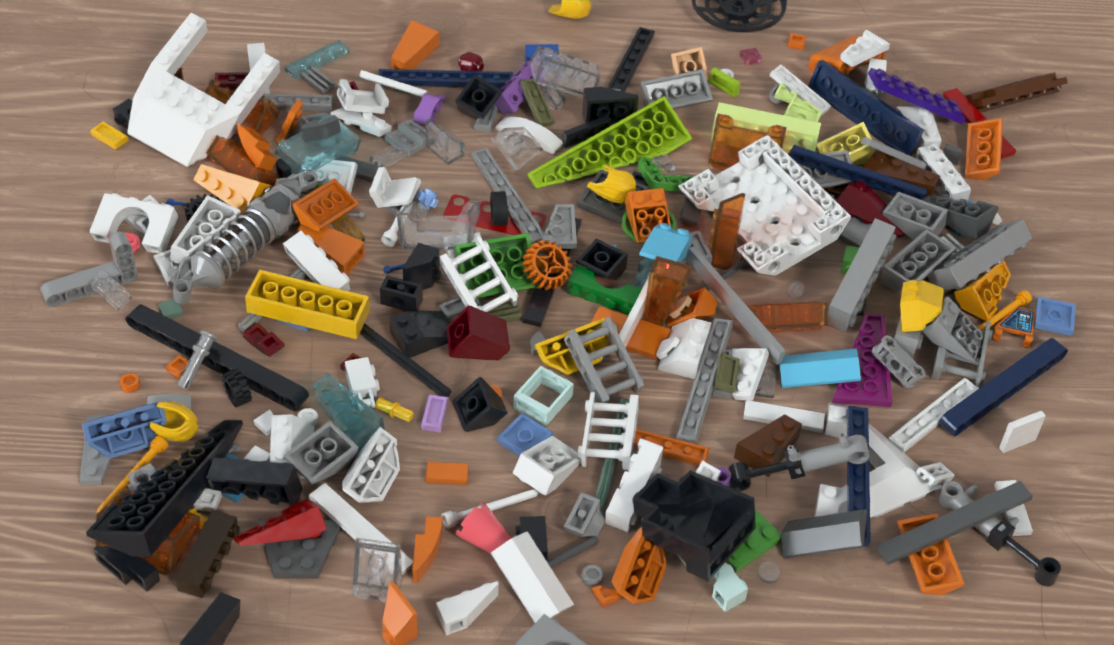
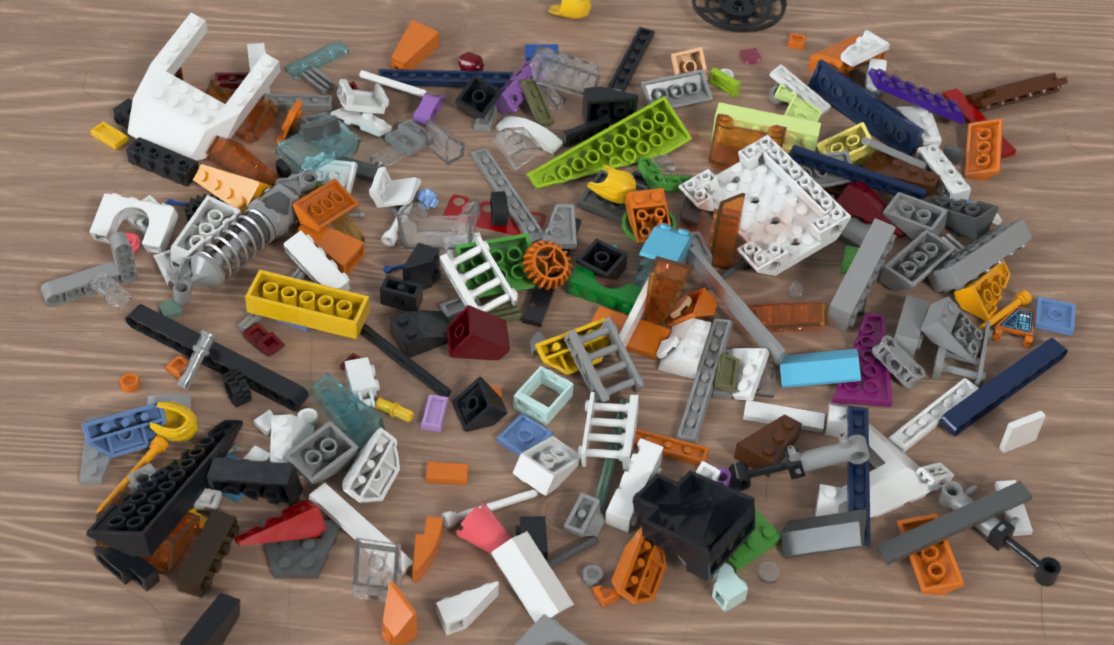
(162, 161): none -> black brick
(256, 147): orange slope -> none
(920, 304): yellow wedge -> none

